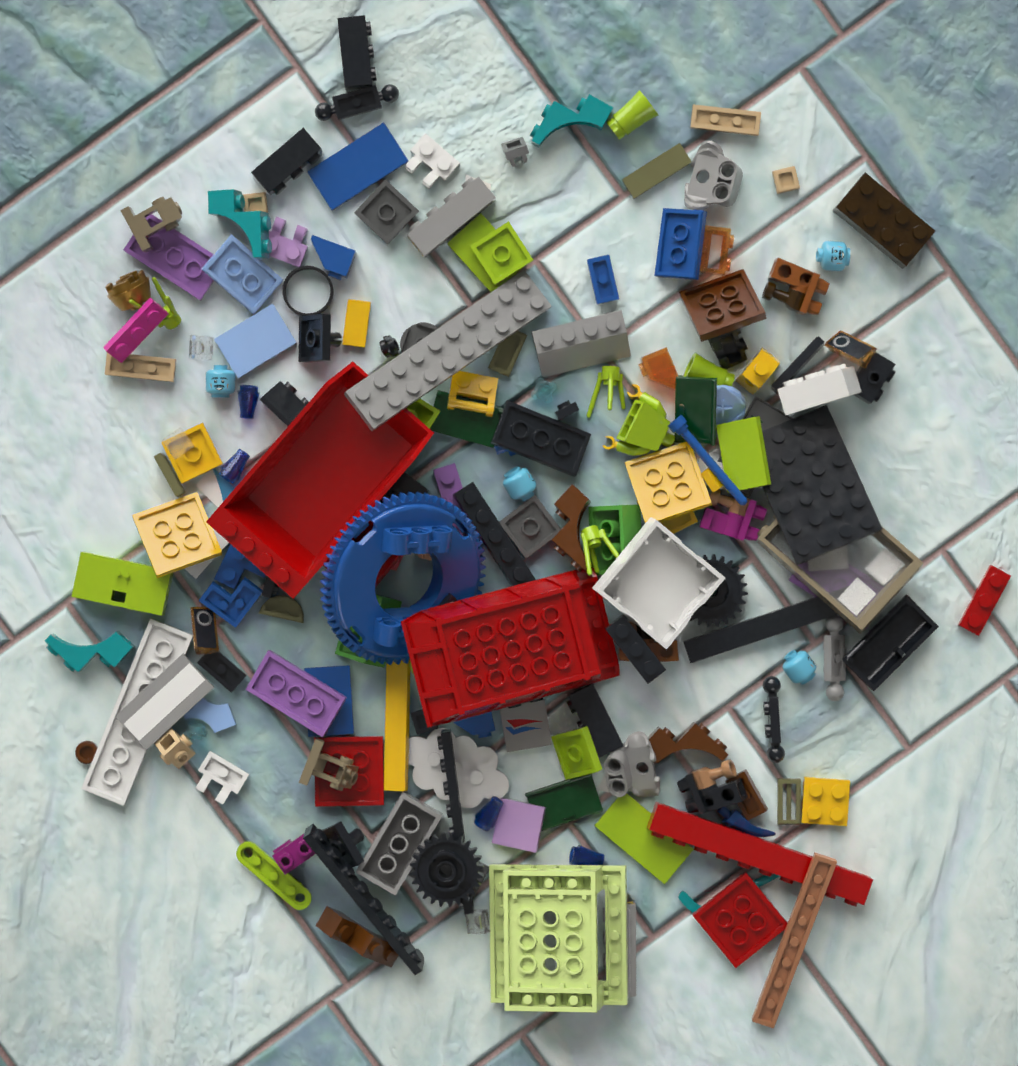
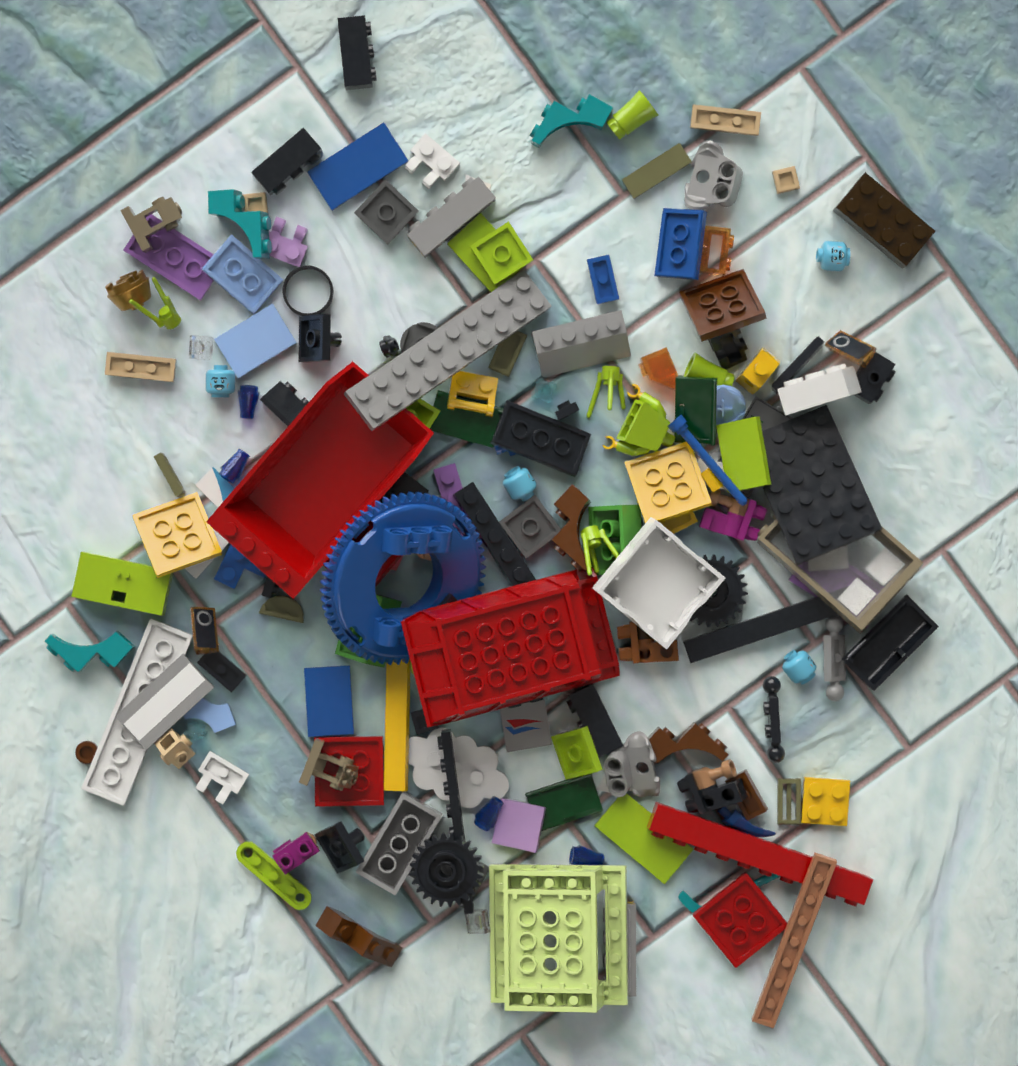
(135, 330): dark pink plate -> none
(178, 443): clear plate -> none
(199, 458): yellow plate -> none
(231, 606): blue plate -> none
(296, 693): medium lavender plate -> none
(334, 257): blue slope -> none
(356, 323): yellow tile -> none
(357, 102): black plate -> none
(367, 903): black plate -> none
(478, 725): blue slope -> none
(514, 149): dark grey tile -> none
(635, 649): black brick -> none
(801, 285): dark orange hips -> none
(984, 600): red plate -> none

